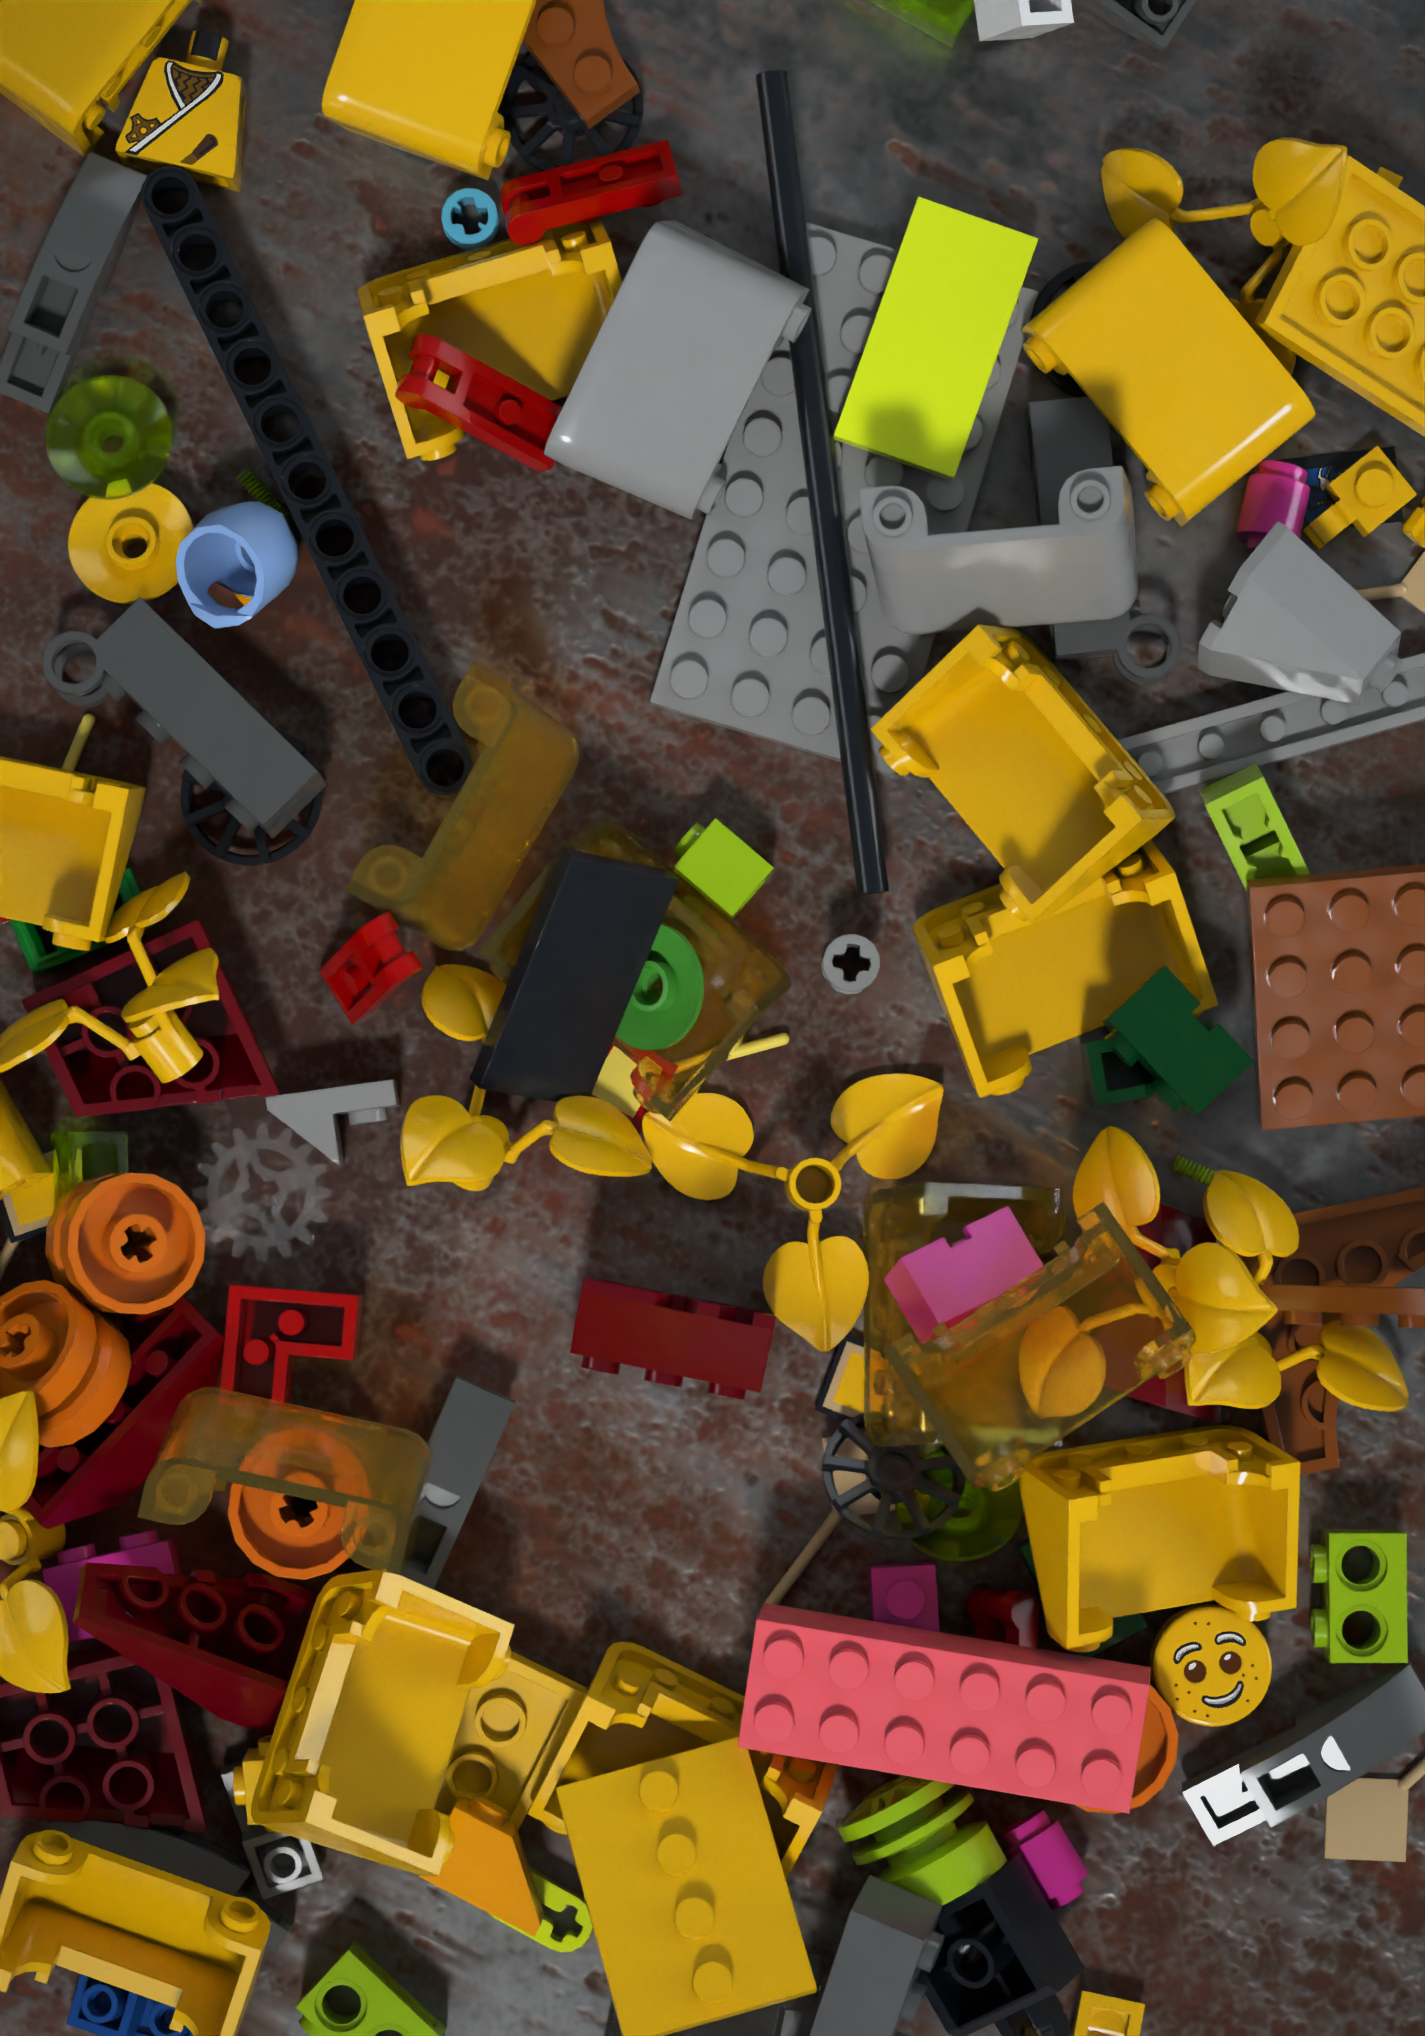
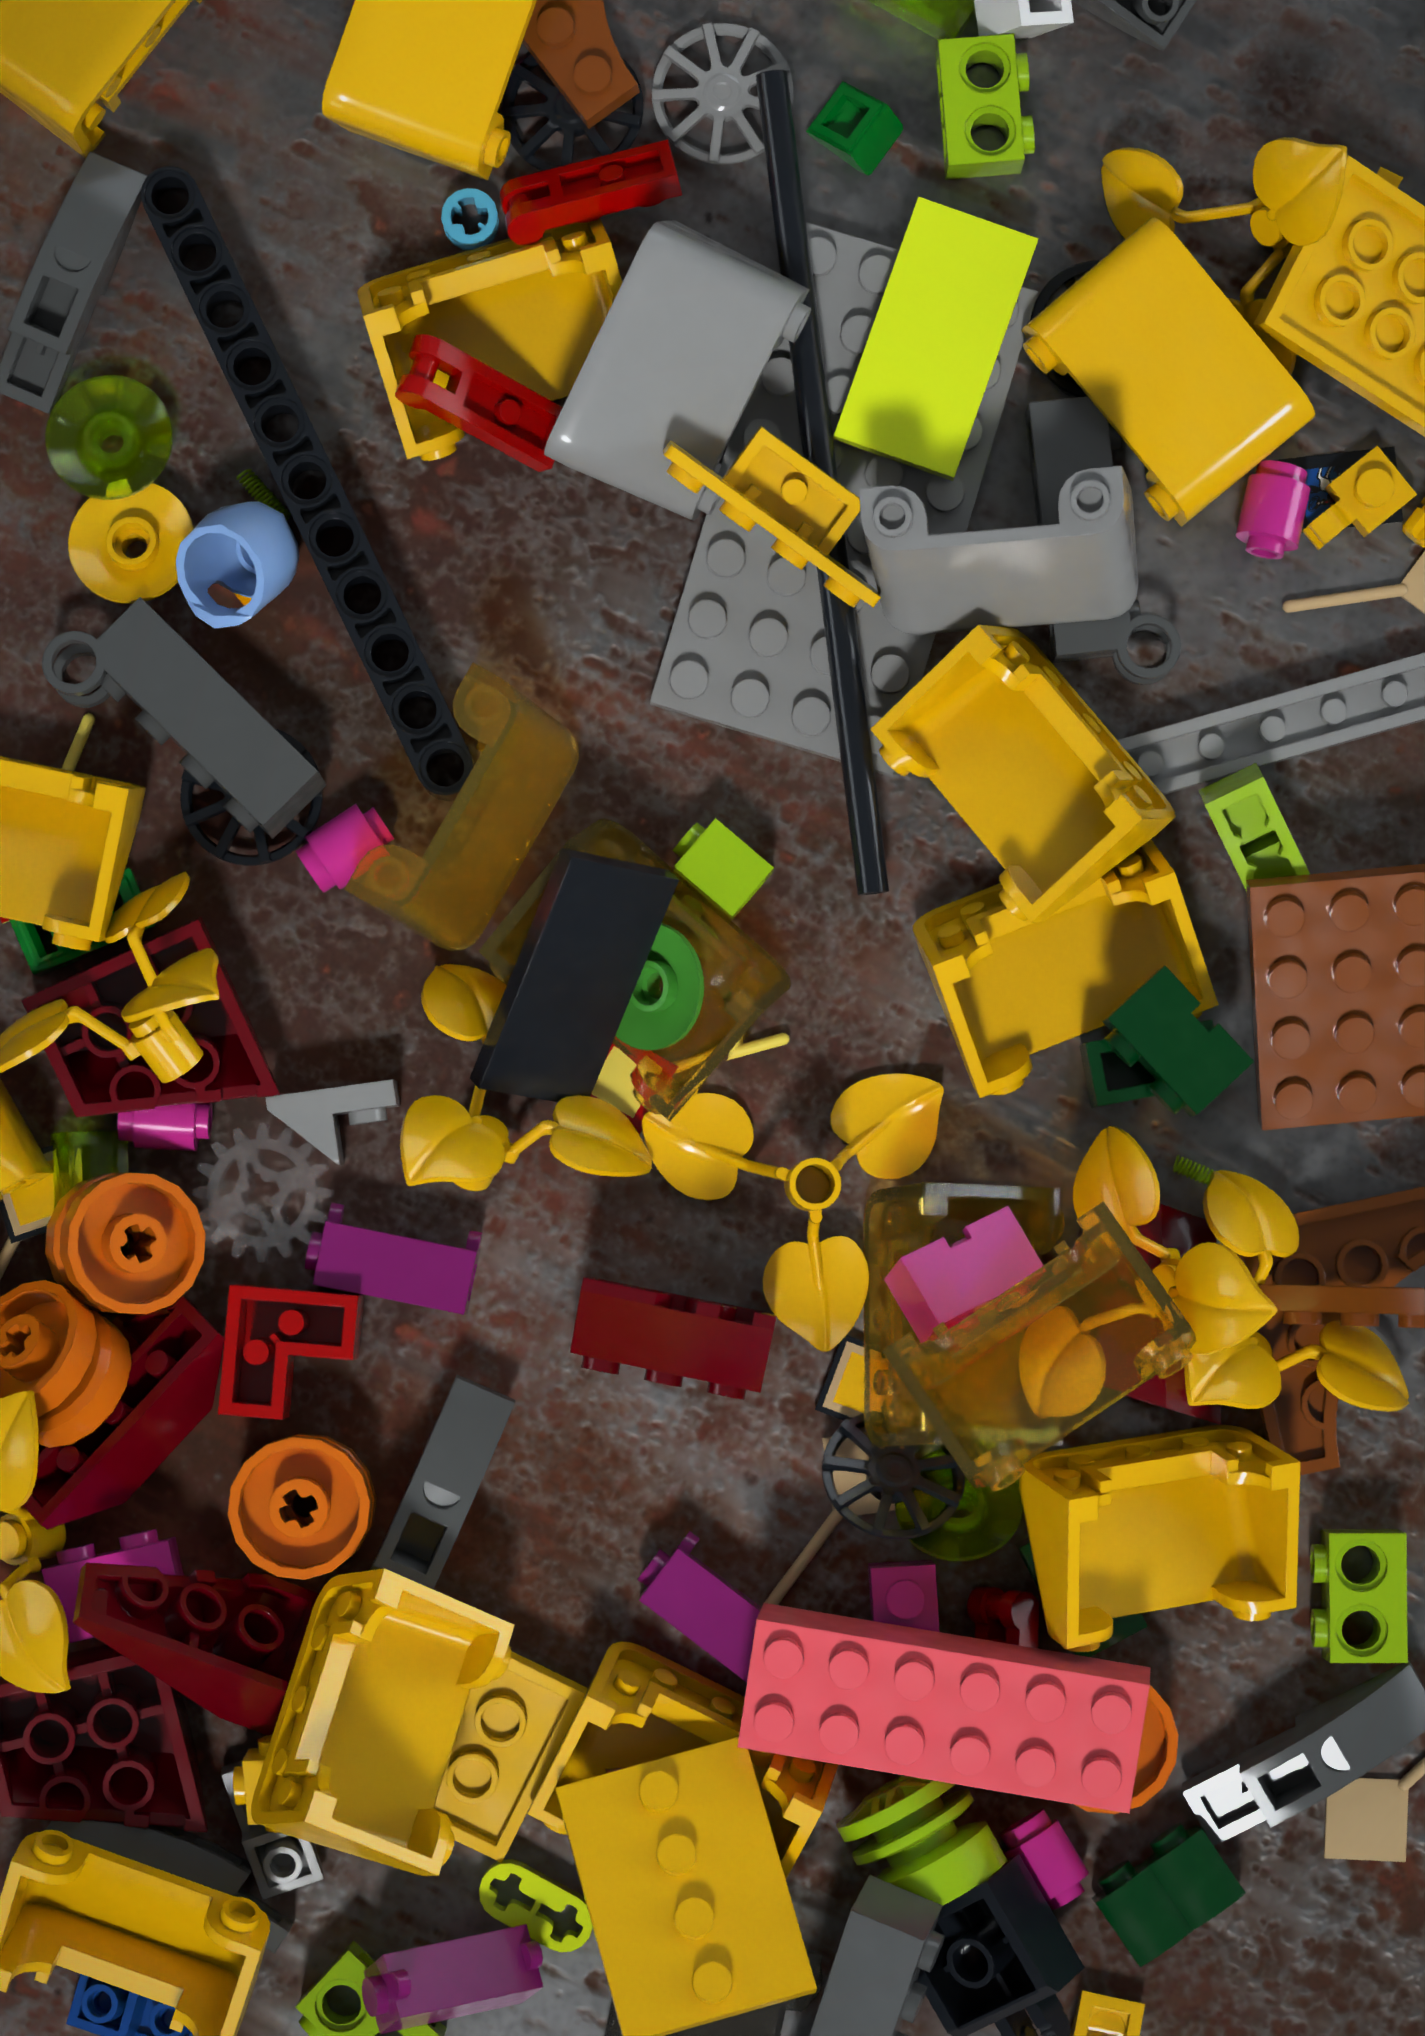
(167, 1126): none -> dark pink brick
(189, 116): yellow torso -> none
(296, 1452): clear yellow windscreen -> none
(340, 845): none -> dark pink brick
(369, 968): red plate -> none
(393, 1265): none -> magenta brick
(452, 1979): none -> magenta brick
(490, 1865): light orange slope -> none
(701, 1605): none -> magenta brick
(719, 92): none -> light grey wheel
(788, 499): none -> yellow bracket
(856, 128): none -> green slope
(866, 952): light grey bush -> none
(968, 107): none -> lime brick
(1166, 1893): none -> dark green brick
(1210, 1665): yellow head -> none
(1299, 627): light grey slope -> none

